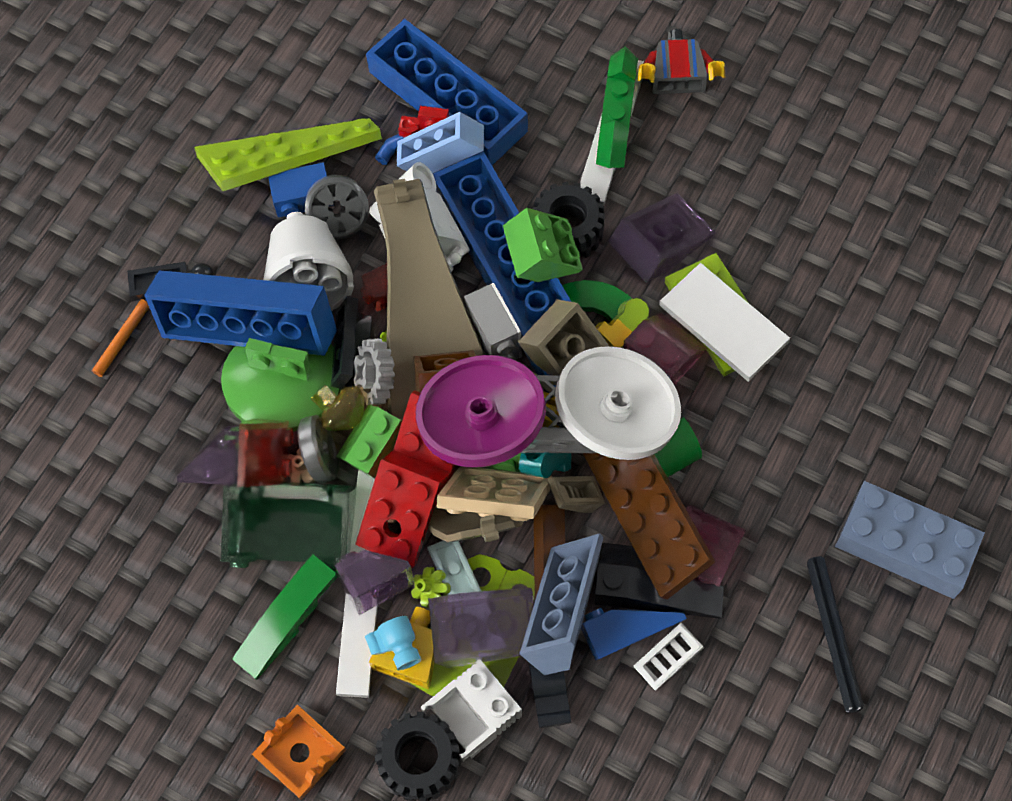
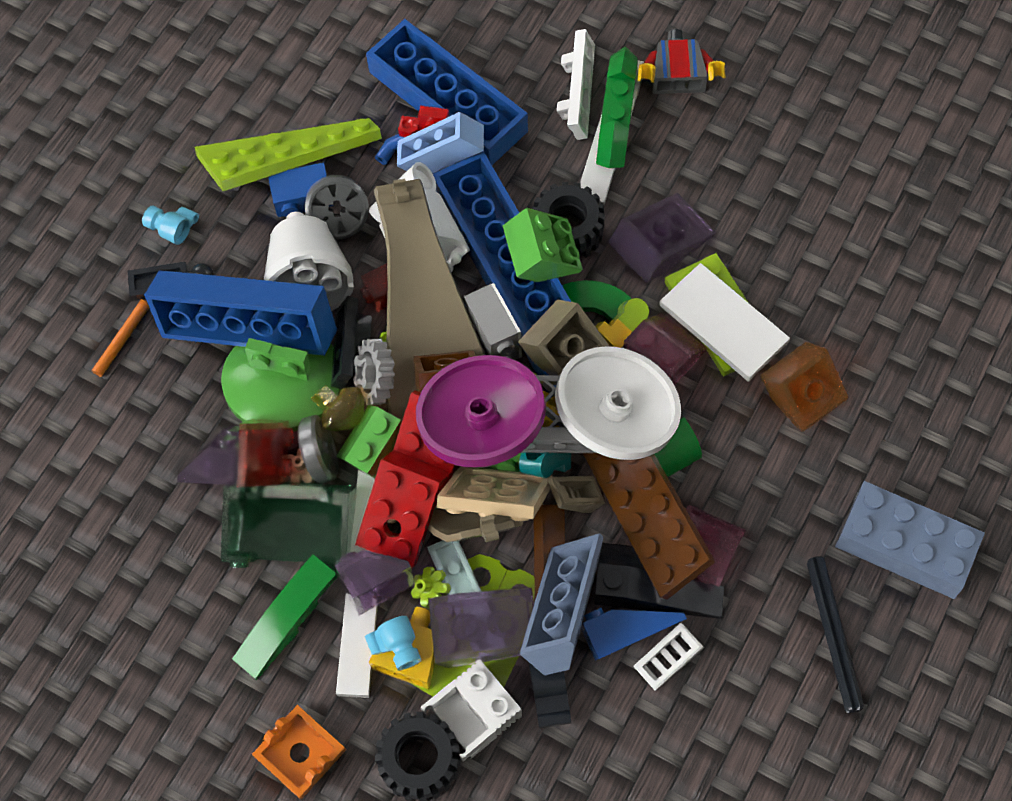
(171, 225): none -> medium azure piece
(580, 64): none -> white hinge
(805, 385): none -> clear orange slope

